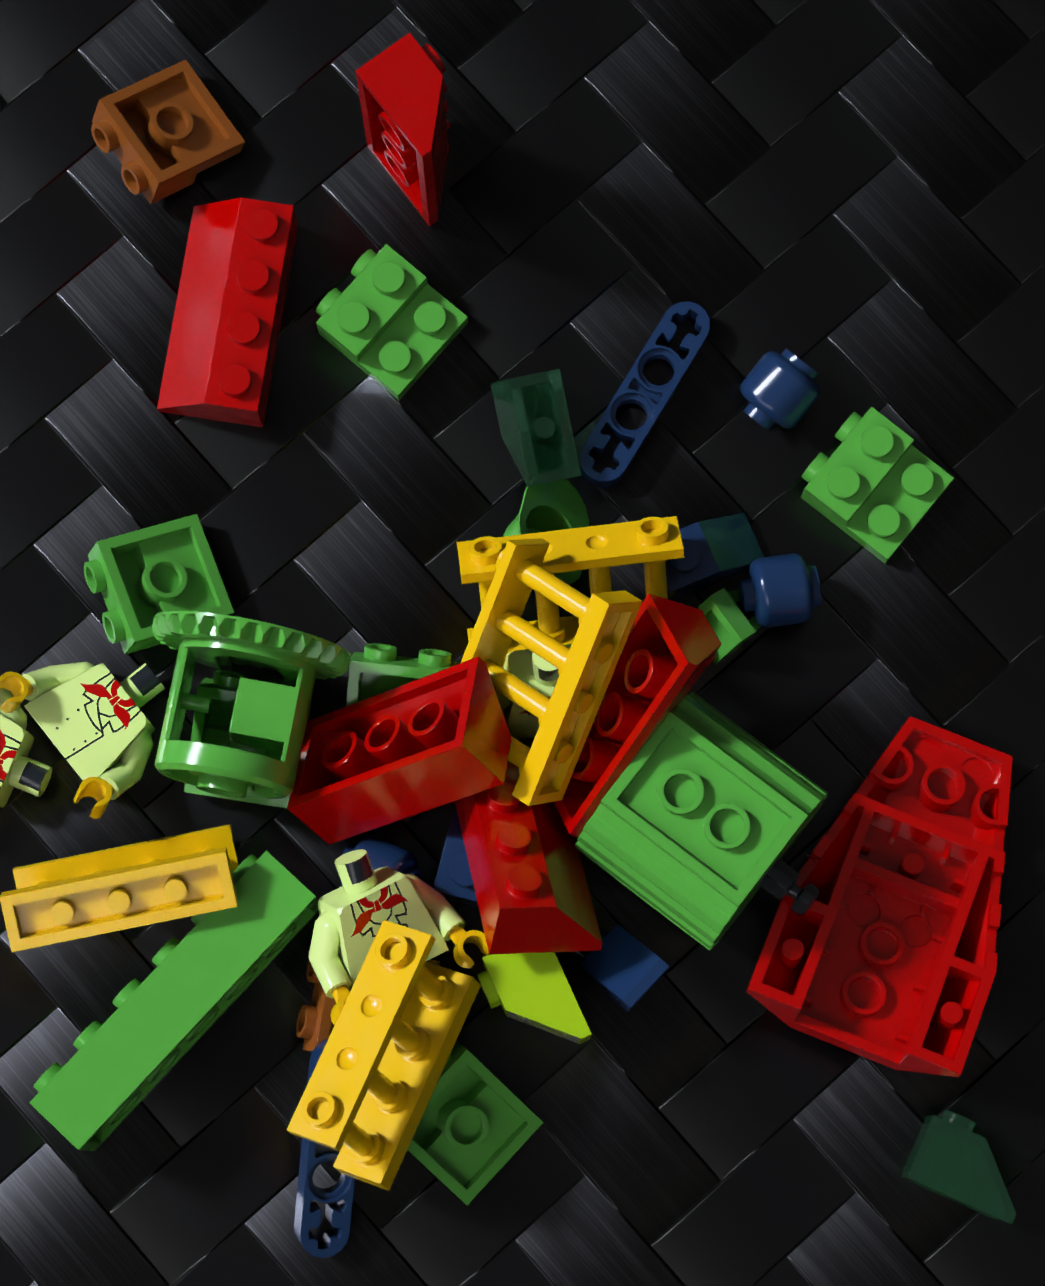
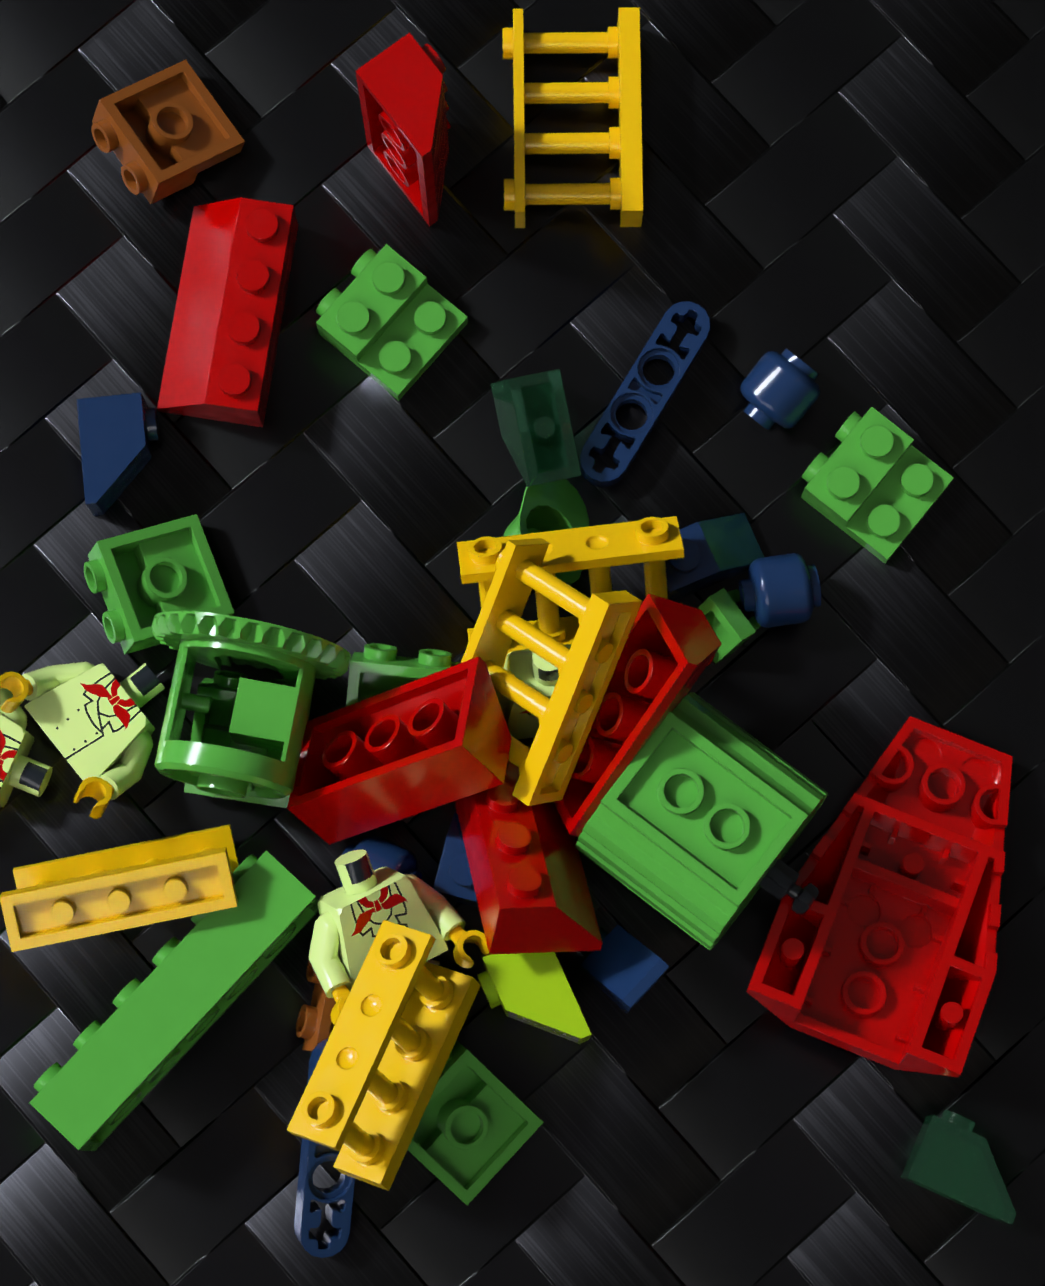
(114, 445): none -> dark blue slope
(620, 93): none -> yellow fence

